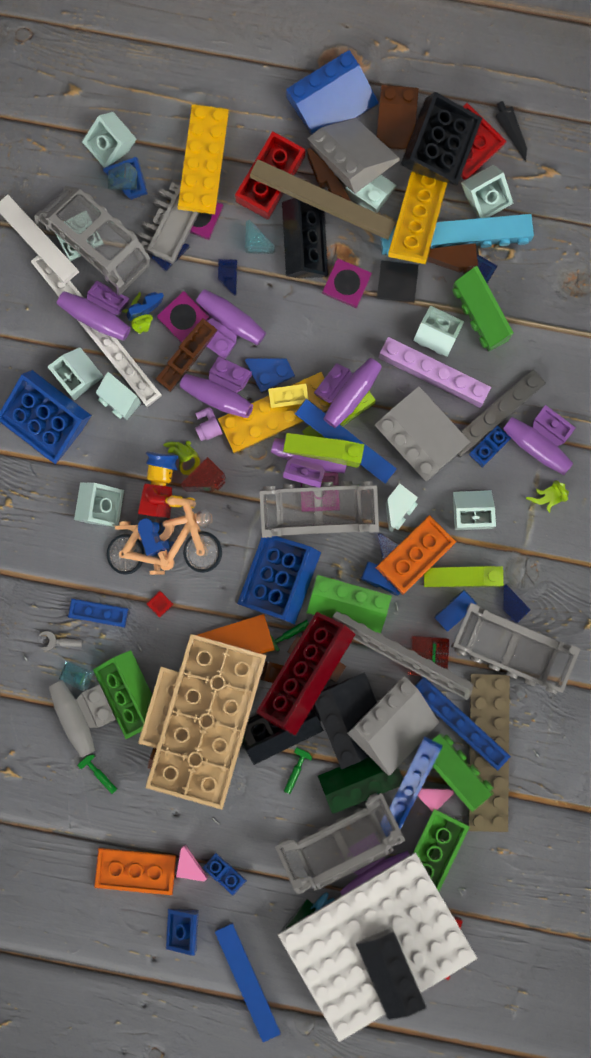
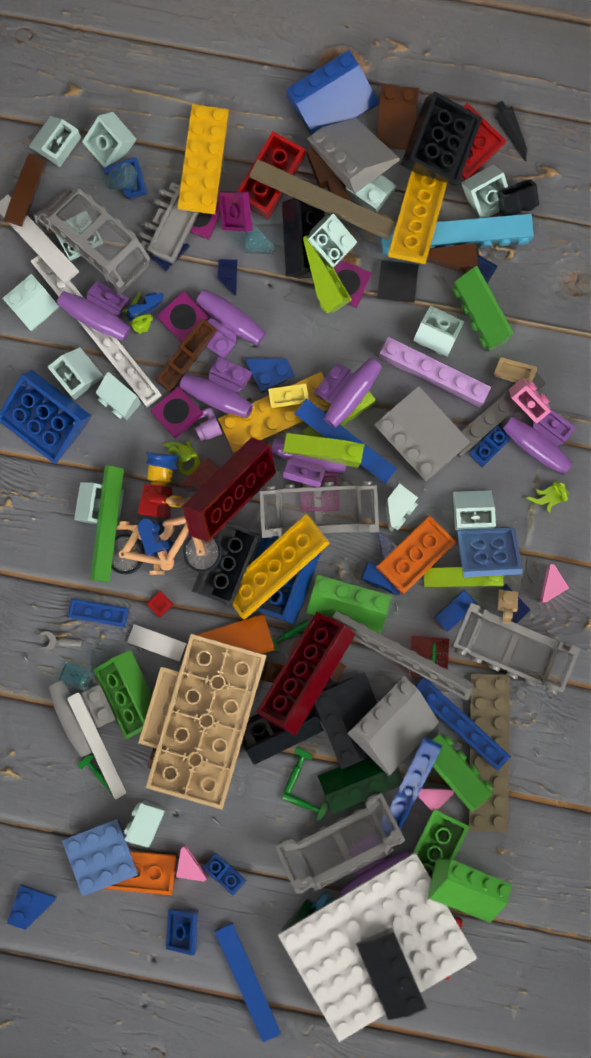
(25, 190): none -> reddish brown slope
(29, 906): none -> blue wing
(31, 302): none -> light aqua slope
(56, 140): none -> light aqua slope
(96, 745): none -> white sticker
(100, 857): none -> medium blue plate
(107, 524): none -> bright green tile
(145, 823): none -> light aqua slope
(157, 643): none -> white slope
(176, 412): none -> magenta tile
(224, 580): none -> black slope
(229, 490): none -> dark red brick
(235, 211): none -> magenta tile
(278, 565): none -> yellow plate
(306, 805): none -> green piece
(326, 281): none -> lime slope
(331, 239): none -> light aqua slope
(468, 890): none -> bright green slope
(489, 552): none -> medium blue plate
(508, 603): none -> tan plate
(514, 370): none -> tan tile
(518, 198): none -> black brick
(532, 402): none -> bright pink brick
(553, 584): none -> bright pink slope

